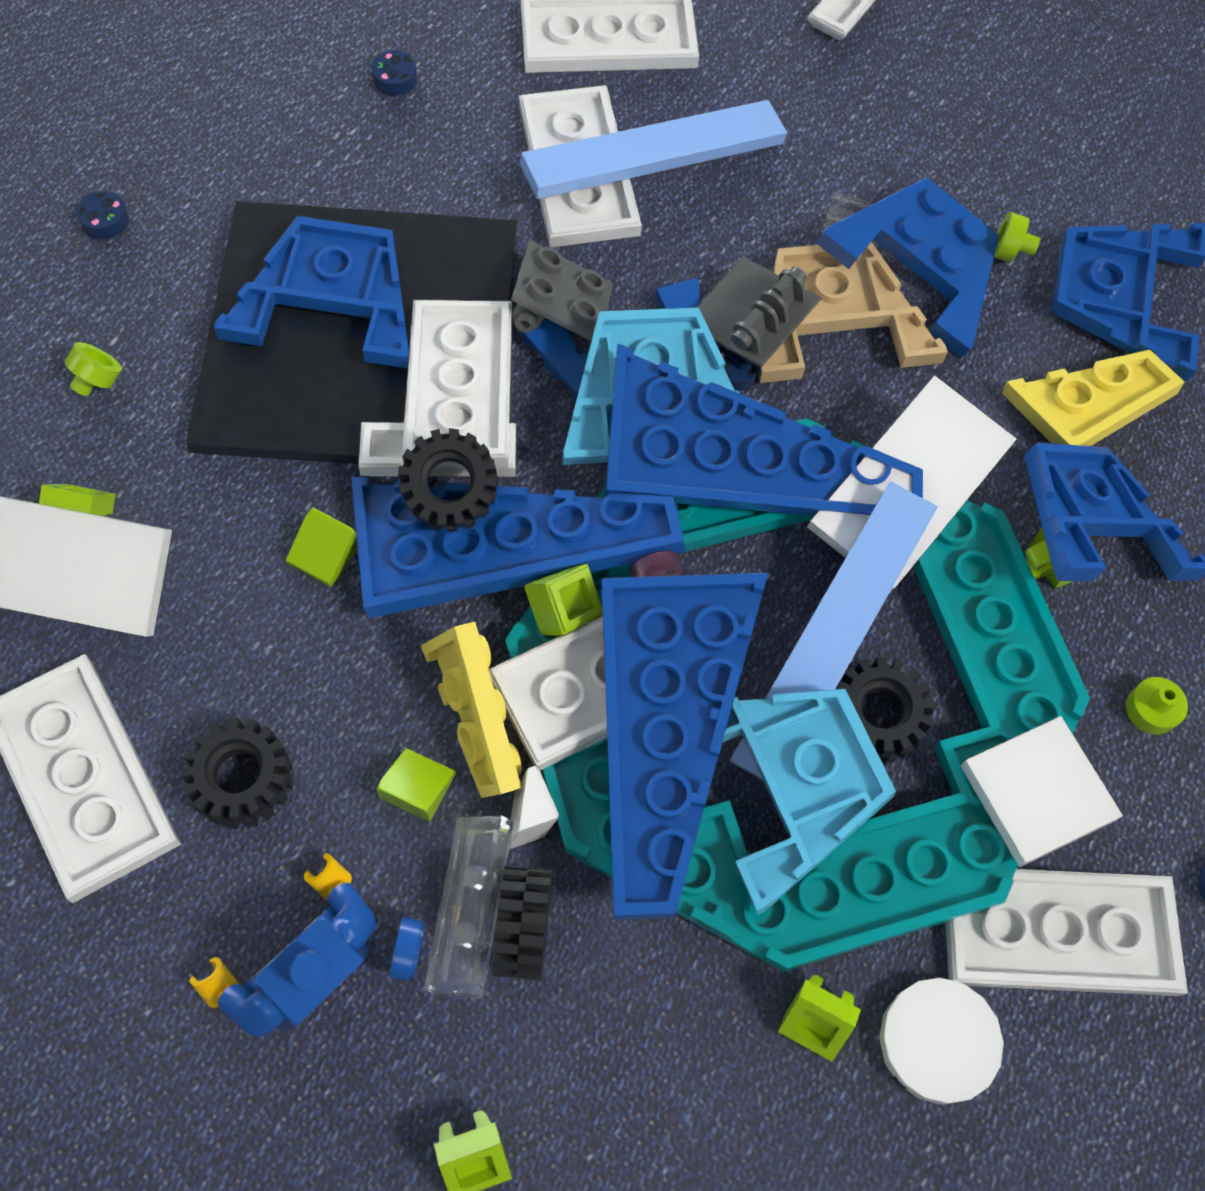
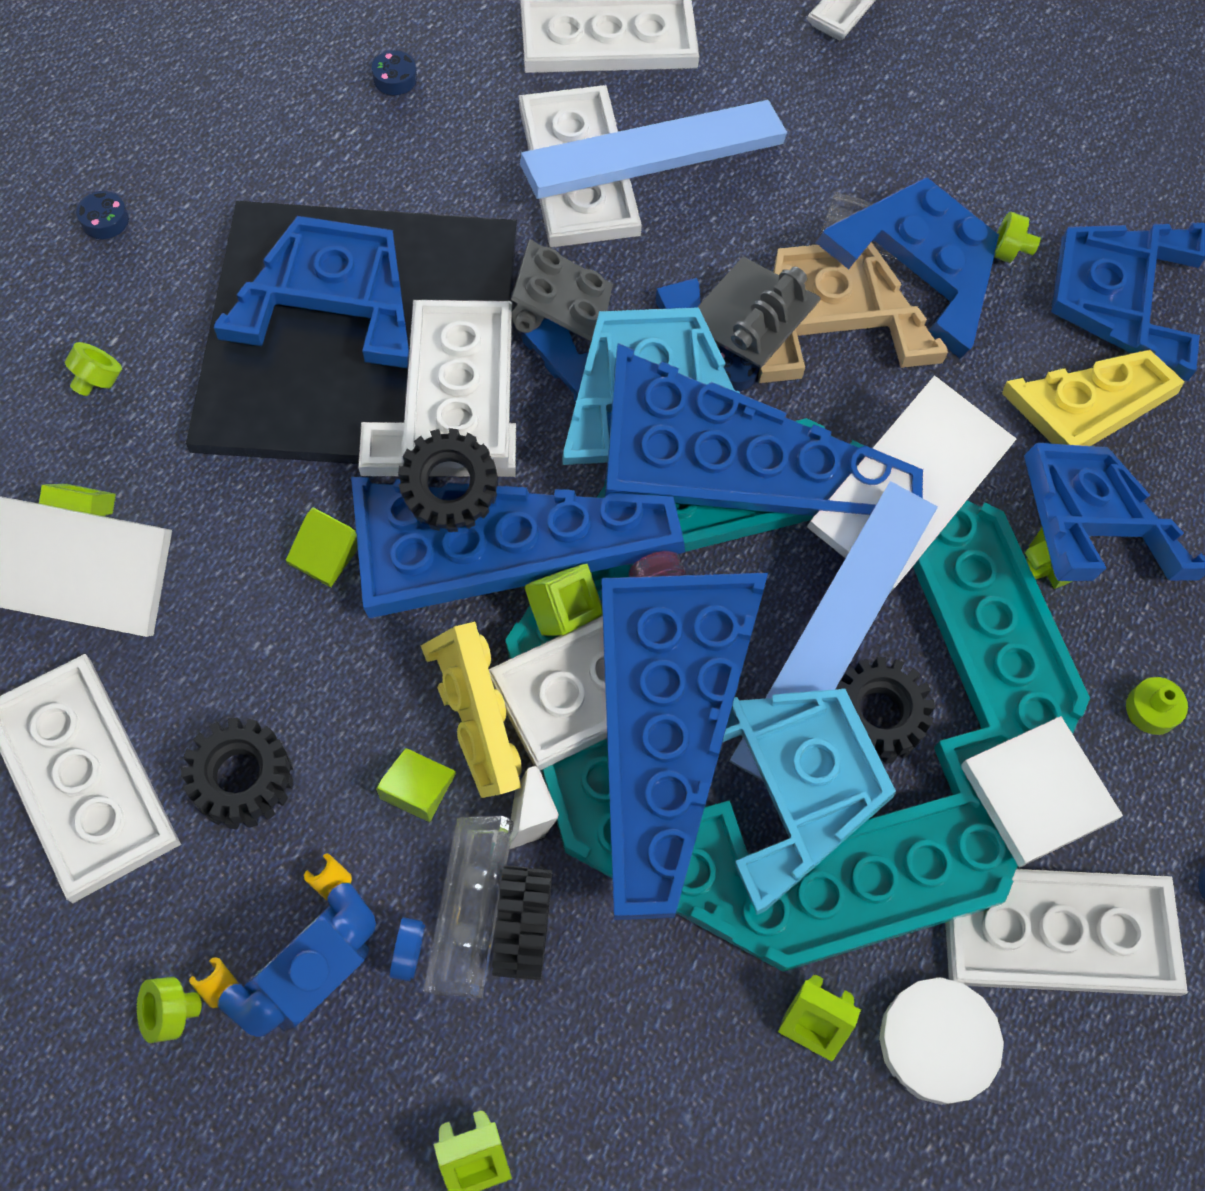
(164, 1009): none -> lime tile

